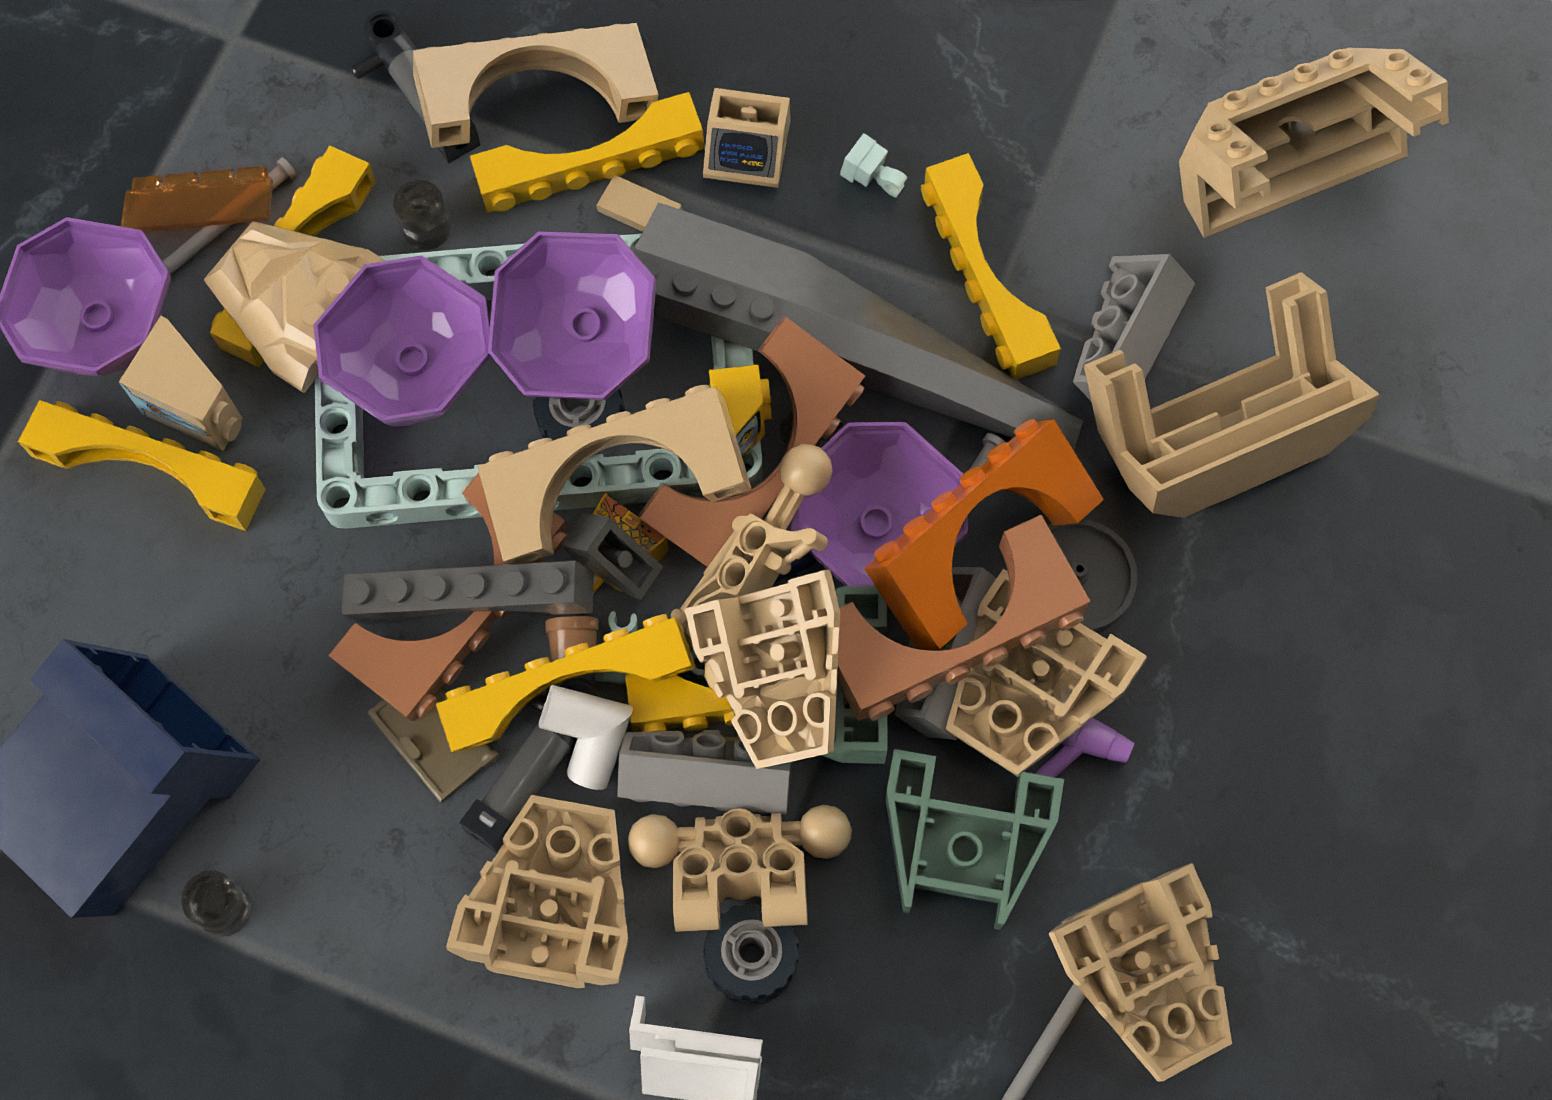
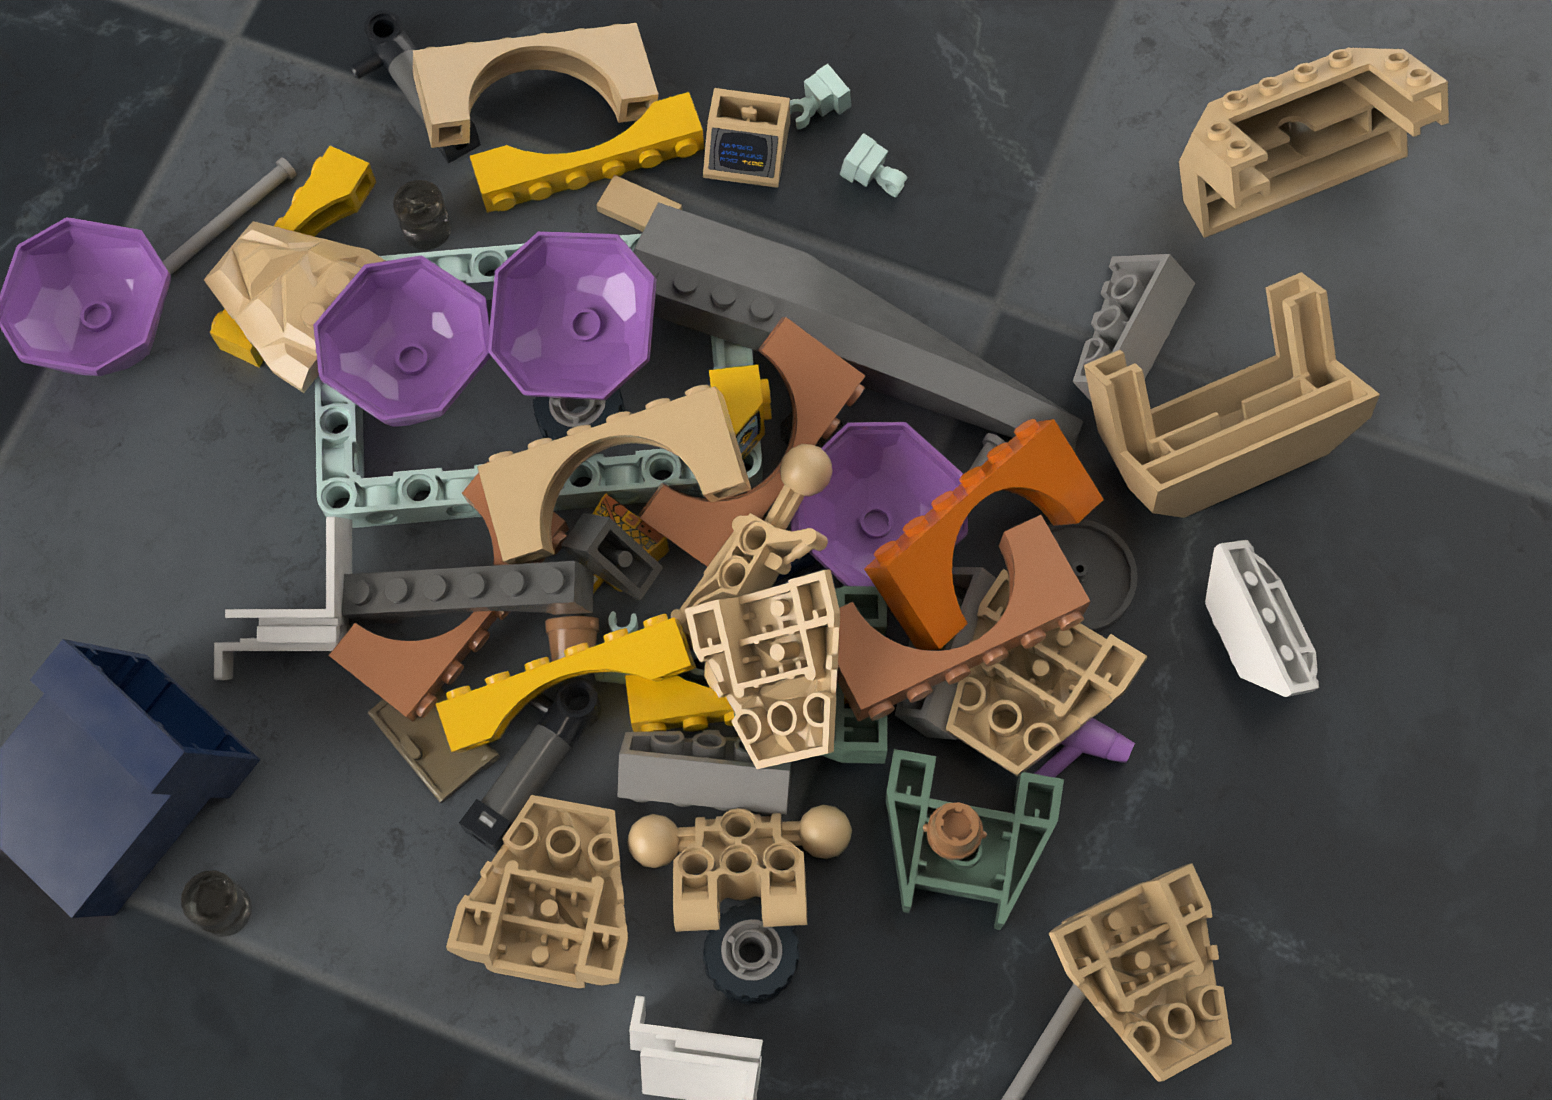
(71, 439): yellow arch -> none
(179, 390): tan slope -> none
(189, 203): clear orange windscreen -> none
(299, 627): none -> white piece
(599, 732): white brick -> none
(822, 93): none -> light aqua piece
(954, 831): none -> medium nougat piece
(1020, 332): yellow arch -> none
(1259, 622): none -> white wedge

